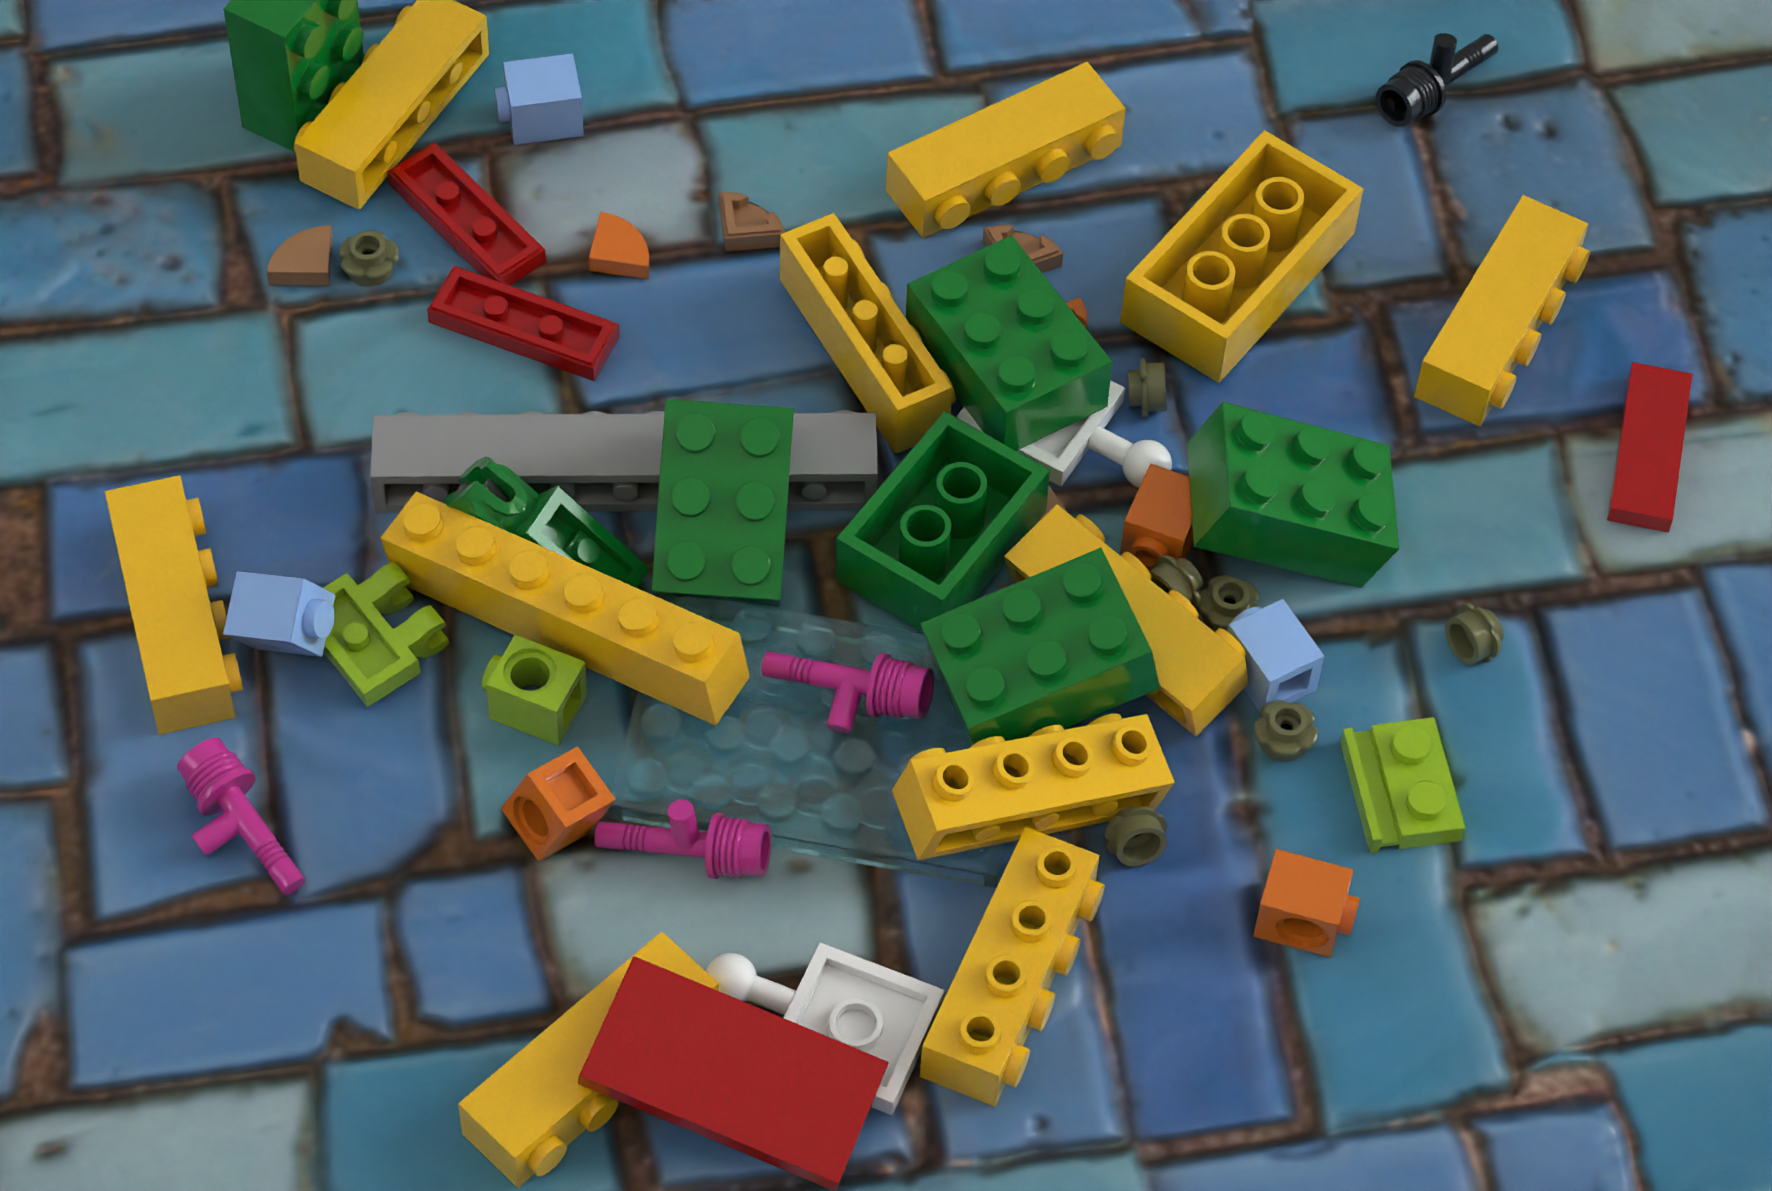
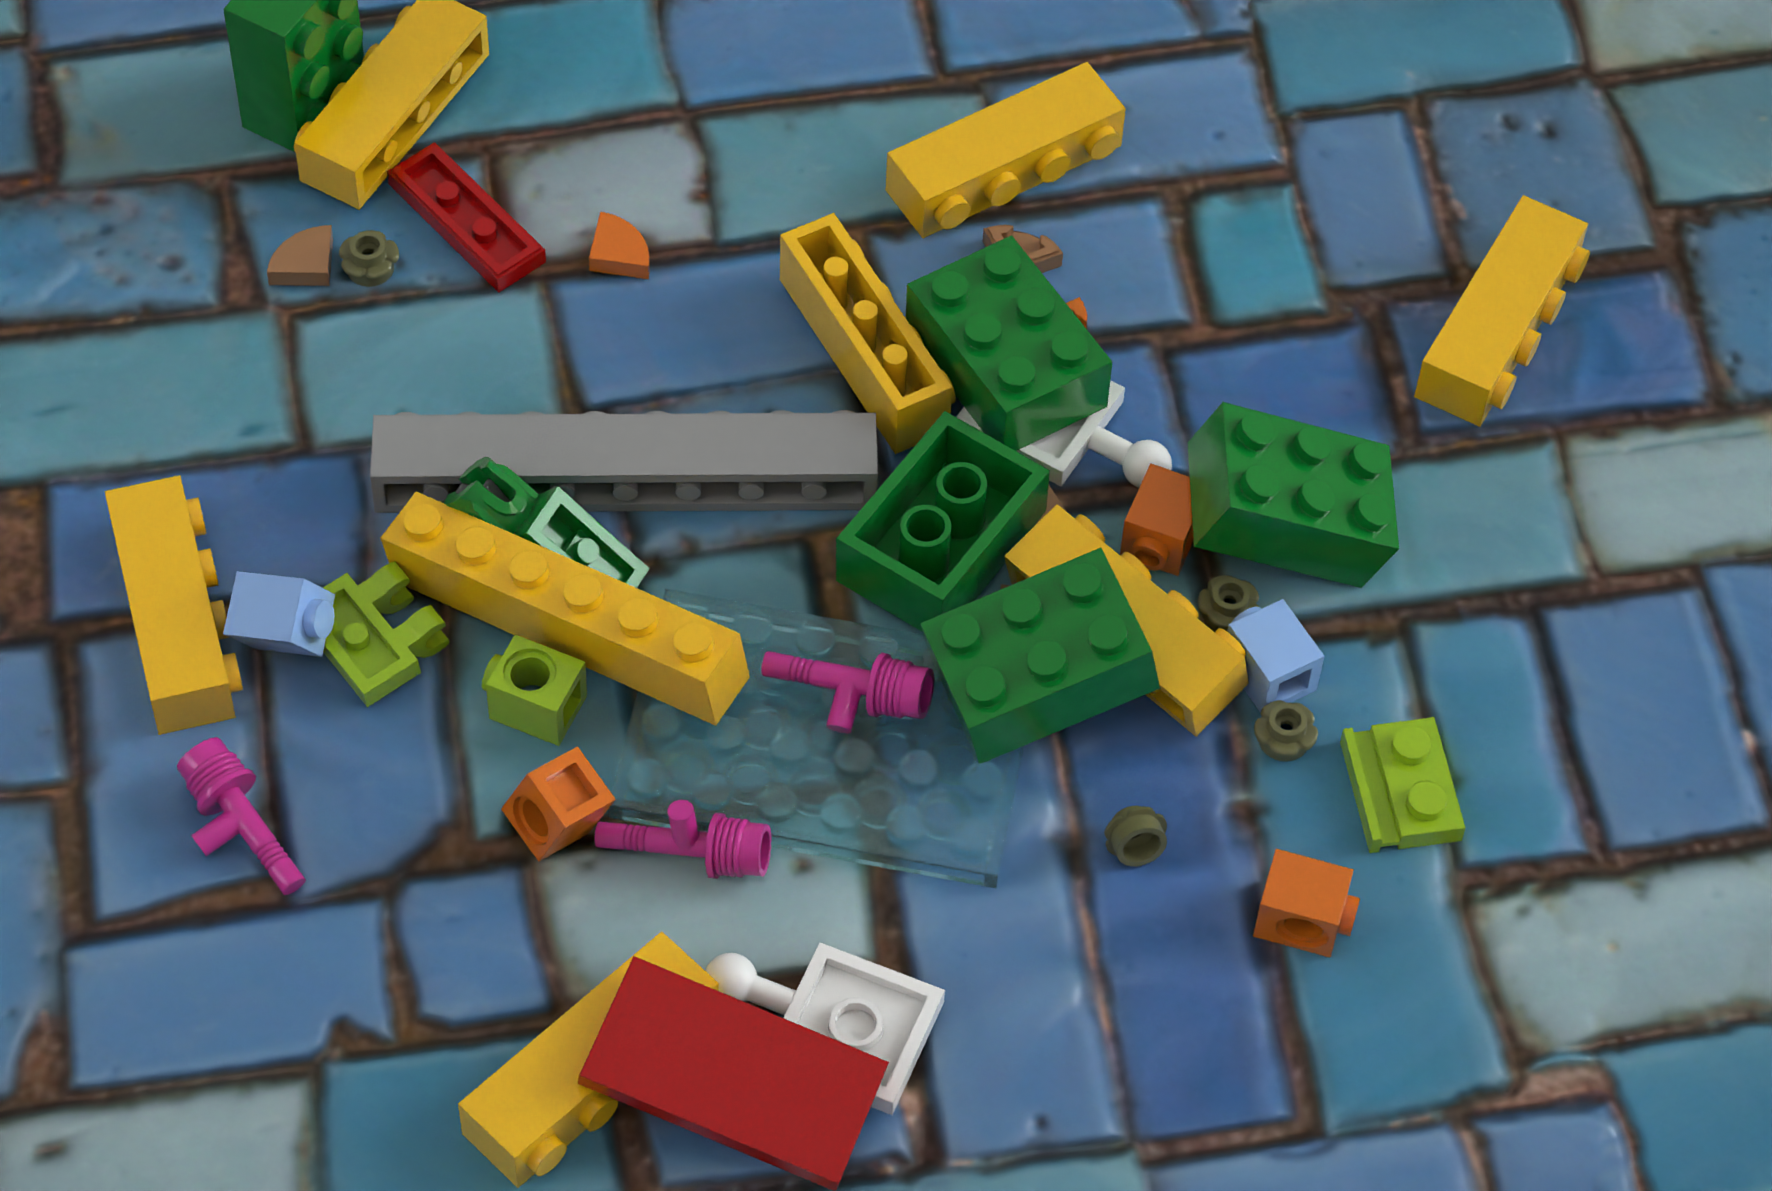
(523, 323): red tile -> none
(541, 99): light blue brick -> none
(722, 501): green brick -> none
(747, 224): medium nougat tile -> none
(1010, 966): yellow brick -> none
(1035, 782): yellow brick -> none
(1147, 387): olive plate -> none
(1178, 575): olive plate -> none
(1241, 256): yellow brick -> none
(1421, 86): black piece -> none
(1474, 634): olive plate -> none
(1650, 447): red tile -> none

